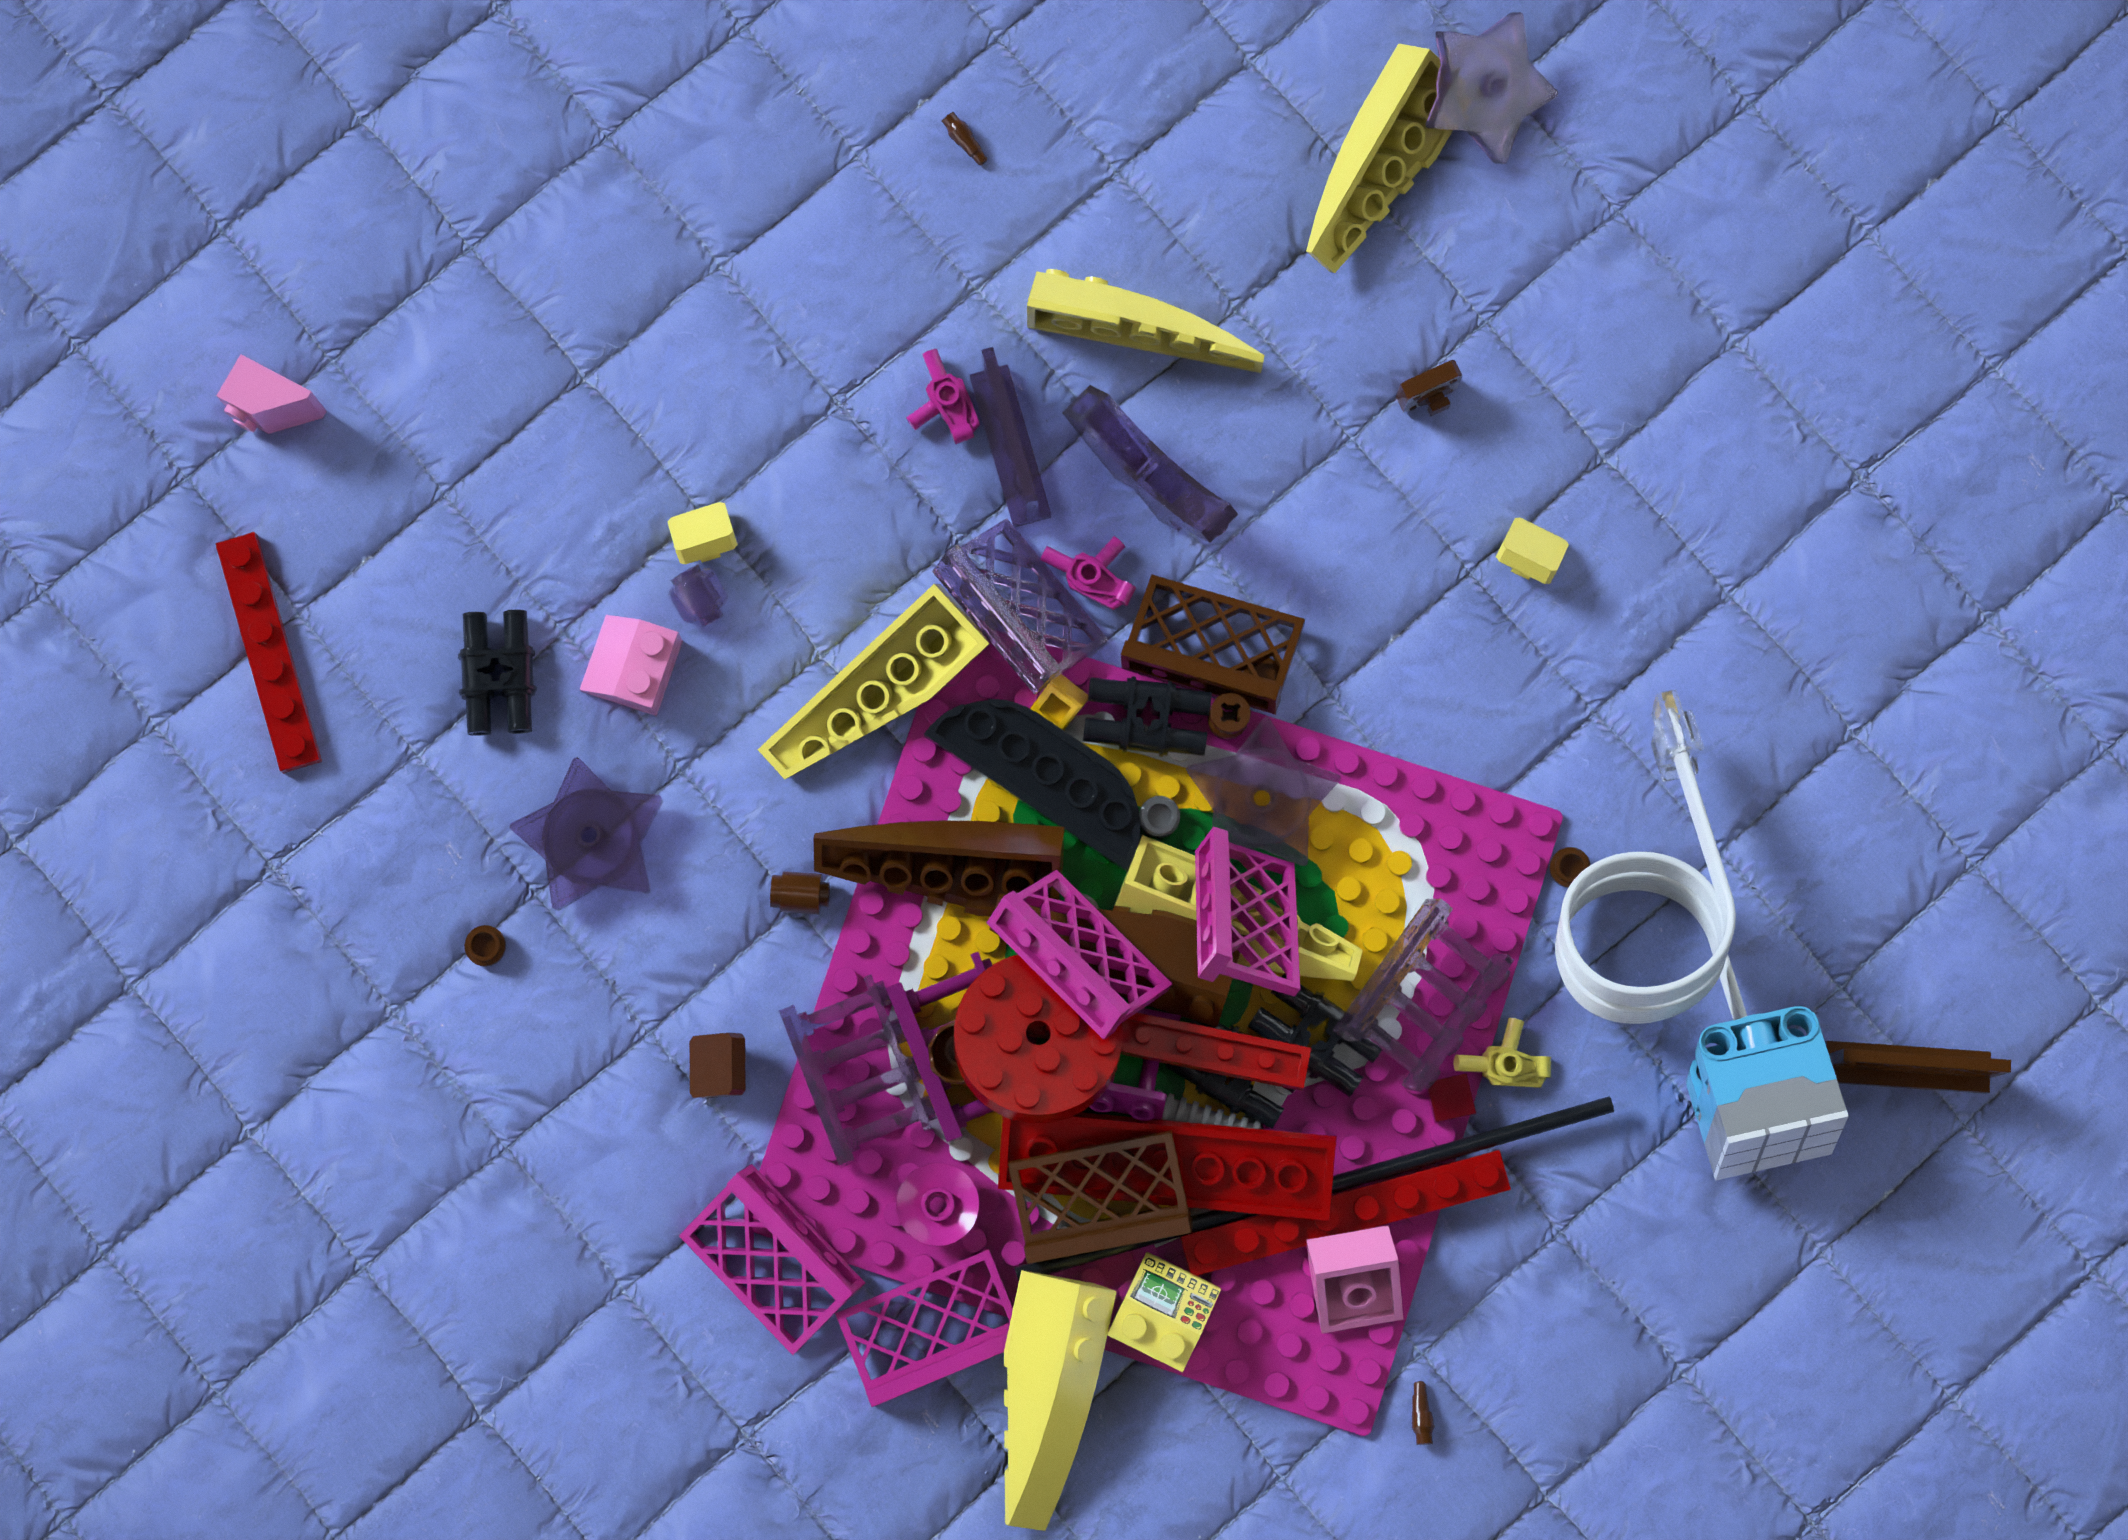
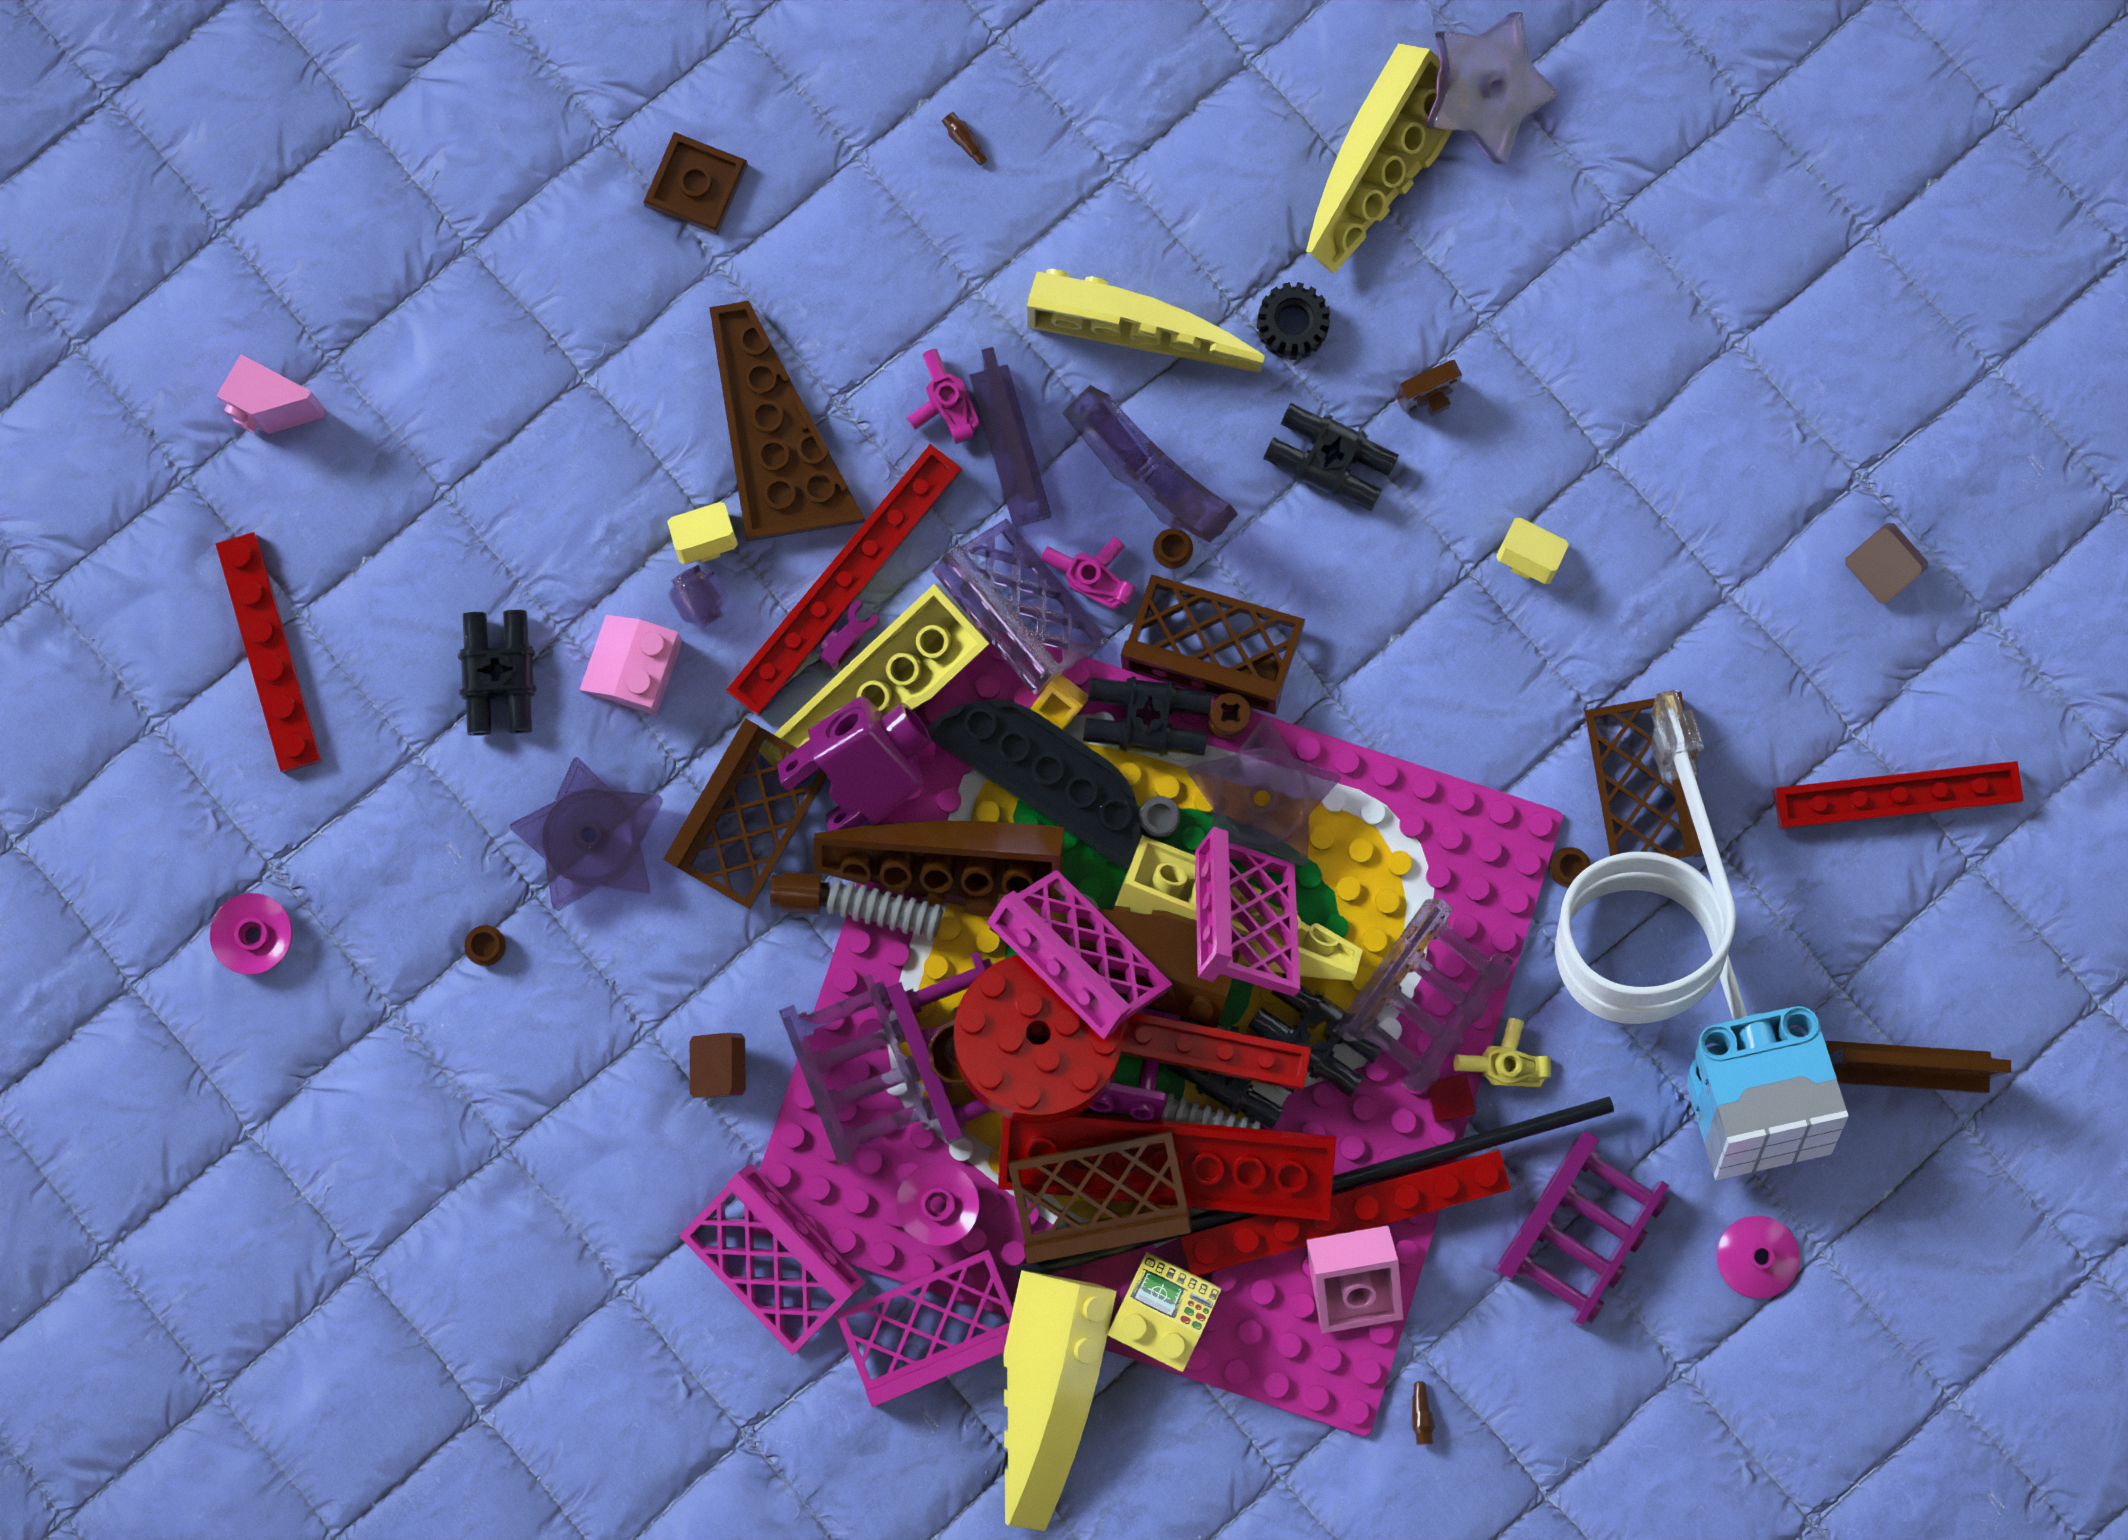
(231, 929): none -> dark pink dish
(695, 183): none -> reddish brown tile
(712, 806): none -> reddish brown fence
(778, 454): none -> reddish brown wing
(839, 645): none -> magenta plate
(844, 580): none -> red plate
(866, 759): none -> magenta piece
(884, 909): none -> light grey piece
(1173, 548): none -> reddish brown plate
(1299, 298): none -> black tyre
(1325, 436): none -> black pin
(1563, 1192): none -> magenta fence
(1689, 835): none -> reddish brown fence
(1737, 1259): none -> dark pink dish
(1886, 563): none -> reddish brown piece
(1898, 795): none -> red plate

